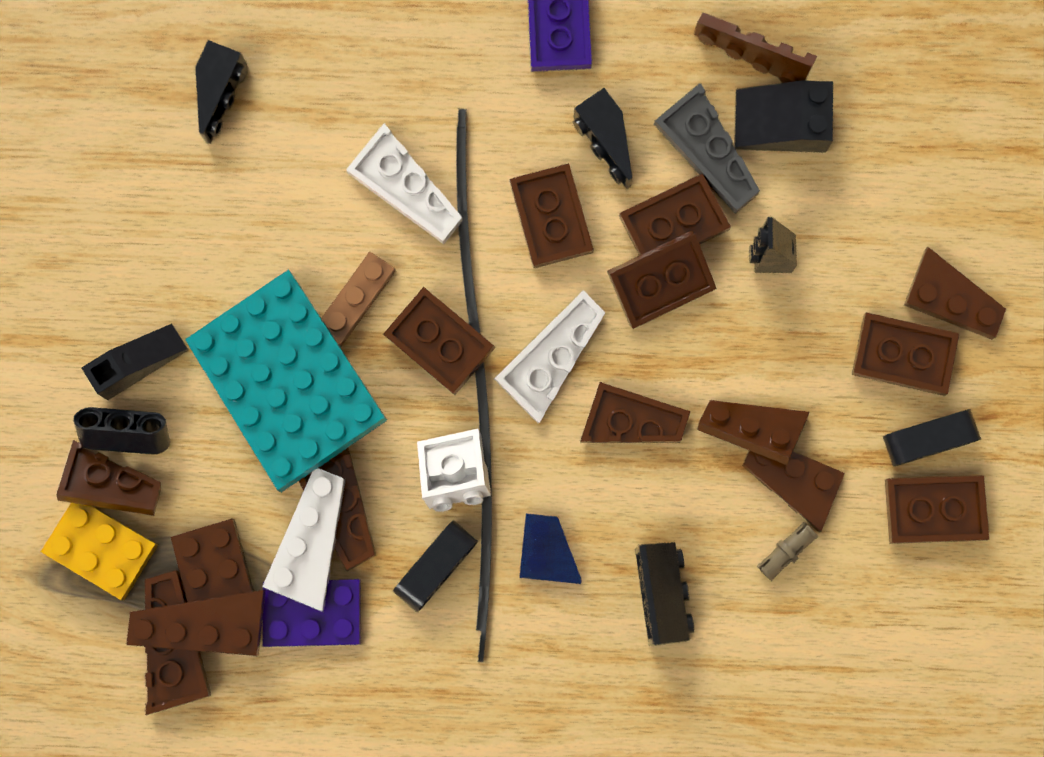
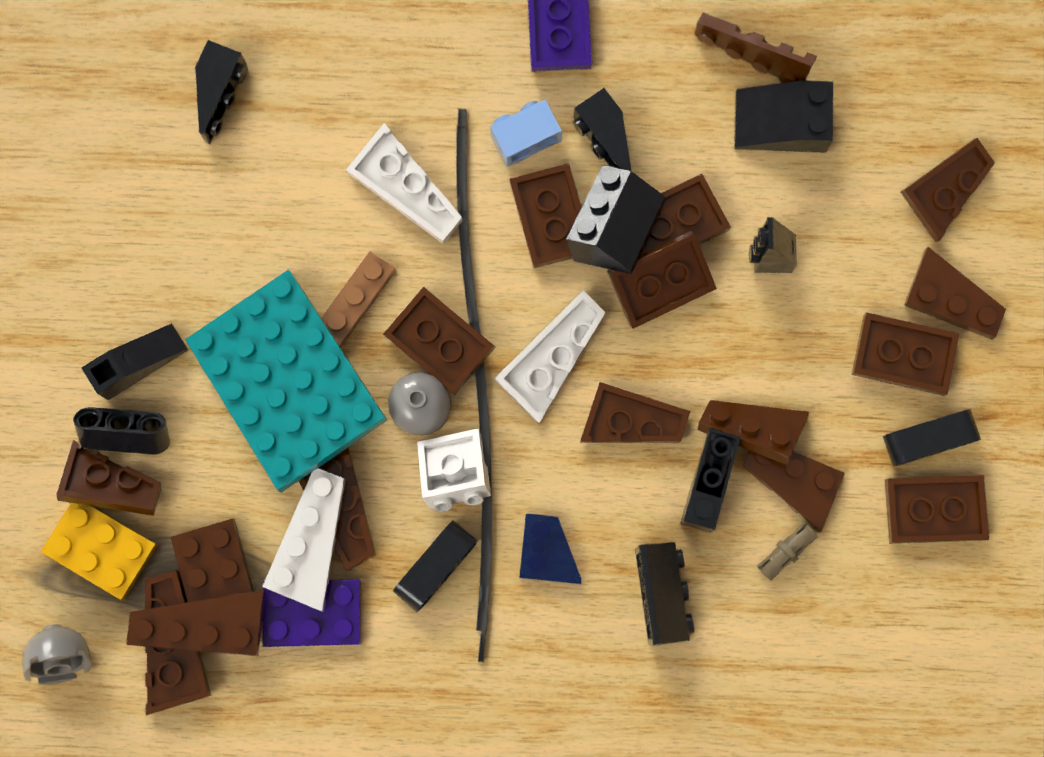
(55, 655): none -> light grey cylinder
(419, 404): none -> light grey cylinder
(525, 132): none -> light blue brick
(615, 220): none -> black slope
(701, 139): dark grey wing -> none
(710, 481): none -> black slope
(945, 188): none -> reddish brown wing

